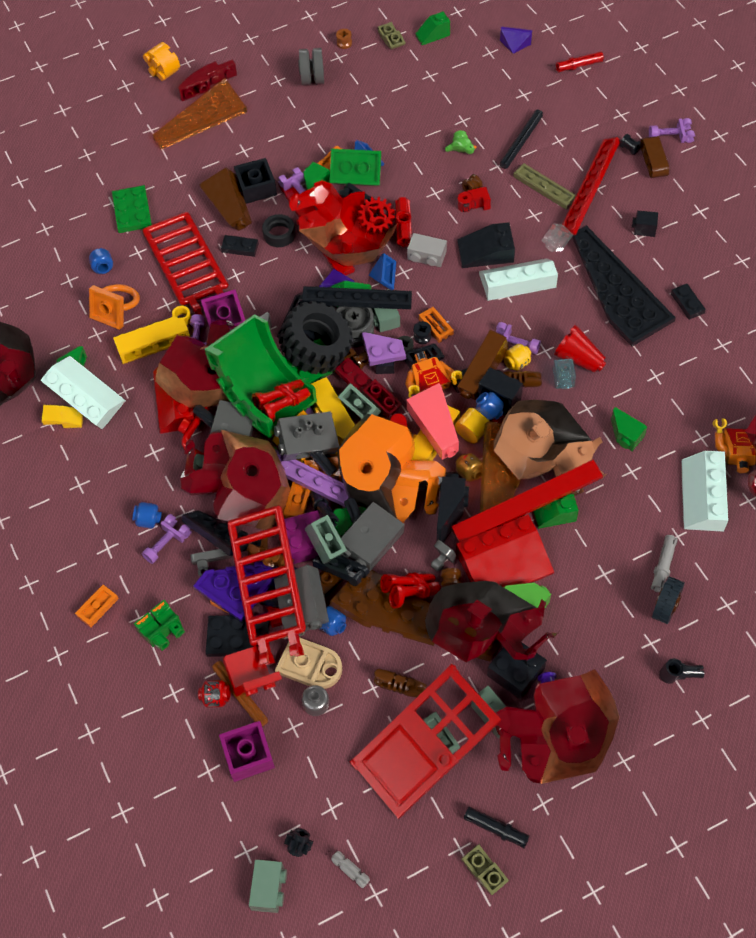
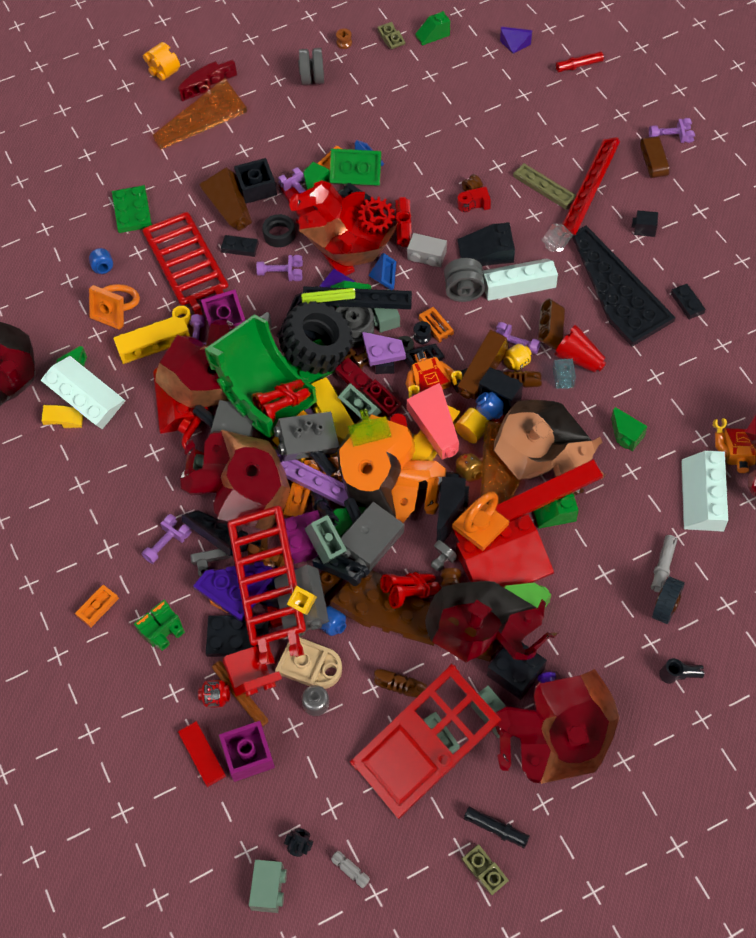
(146, 515): blue head -> none
(201, 754): none -> red tile
(295, 274): none -> medium lavender bar
(301, 600): none -> yellow slope
(330, 295): none -> lime axle
(369, 429): none -> clear neon green plate
(461, 143): bright green animal -> none
(464, 279): none -> dark grey wheel
(481, 522): none -> orange tile
(521, 139): black axle -> none
(551, 323): none -> reddish brown beam
(630, 144): black bush -> none

